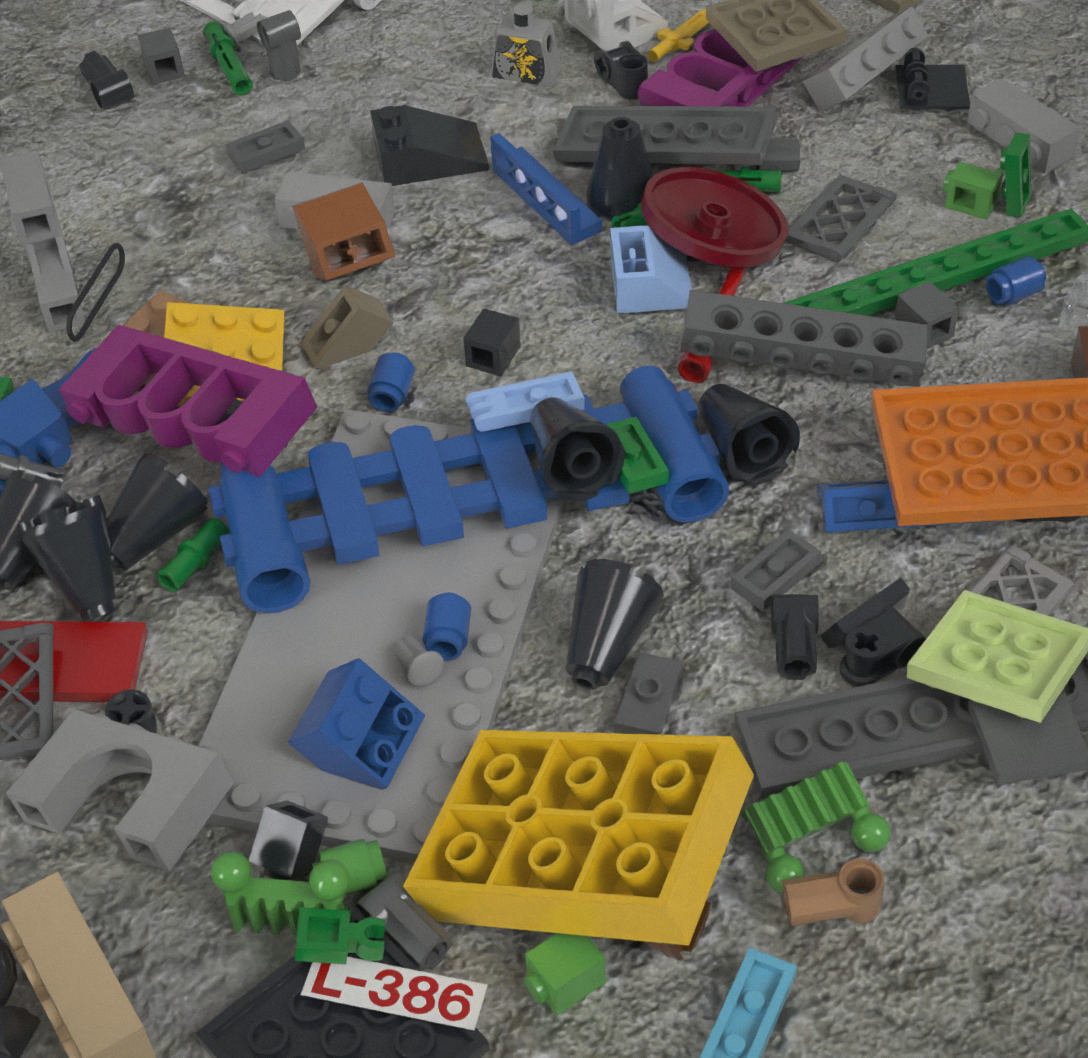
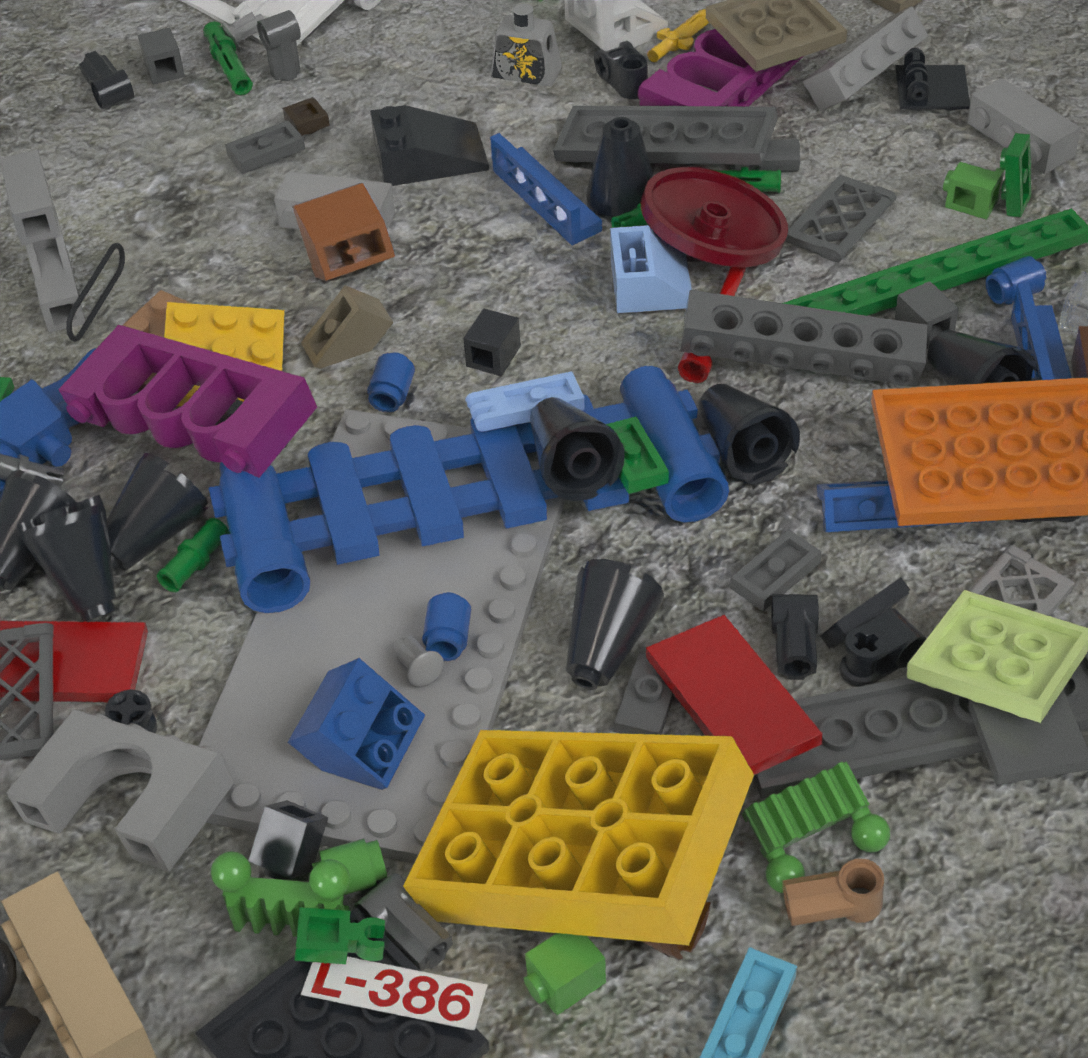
(306, 116): none -> dark brown plate
(733, 693): none -> red tile
(977, 360): none -> black cone
(1039, 335): none -> blue fence

